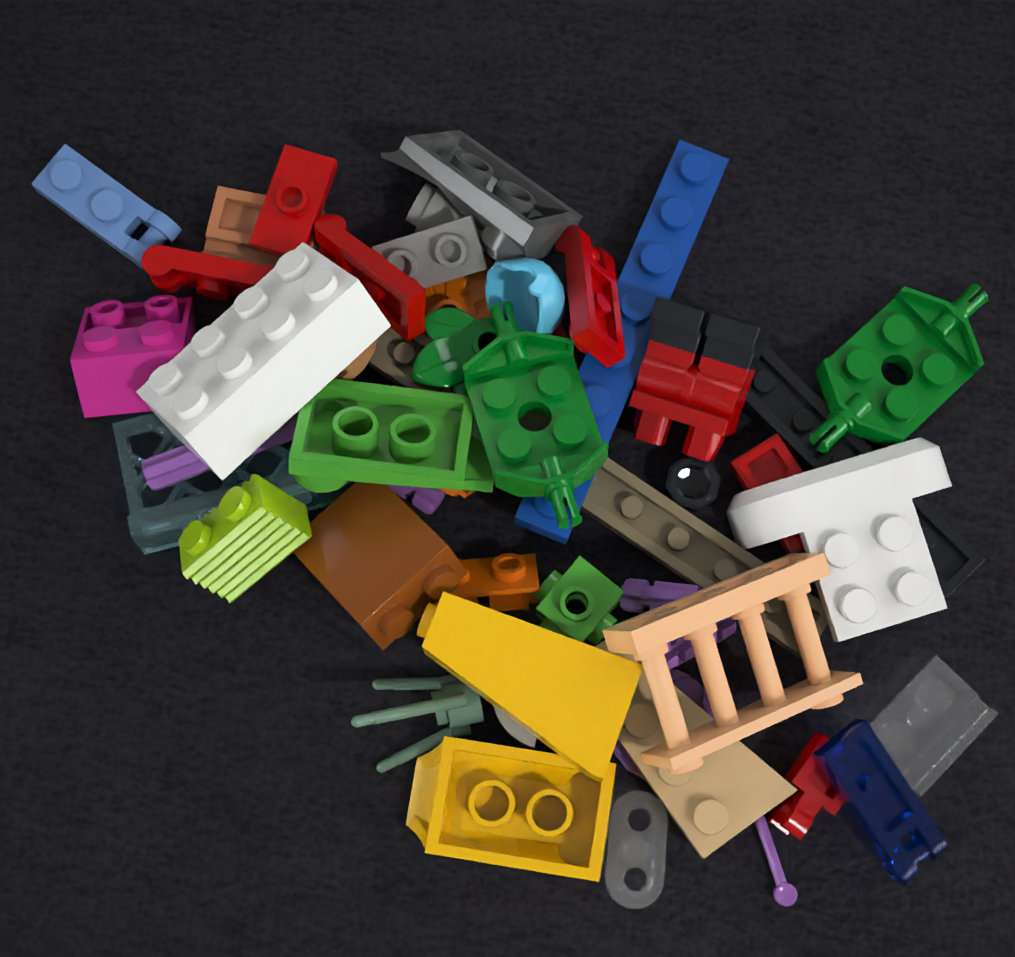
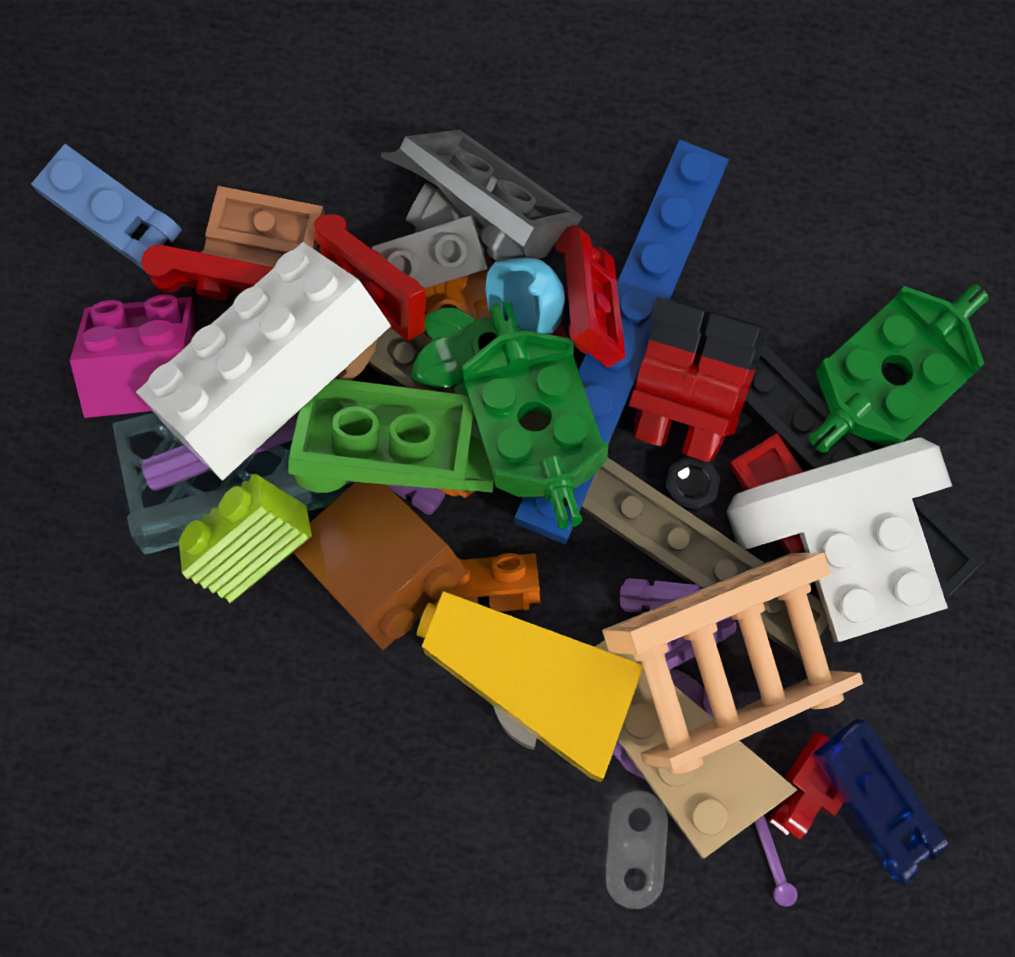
(293, 201): red plate -> none
(452, 704): sand green plant -> none
(511, 808): yellow slope -> none
(583, 585): bright green brick -> none
(931, 723): clear plate -> none

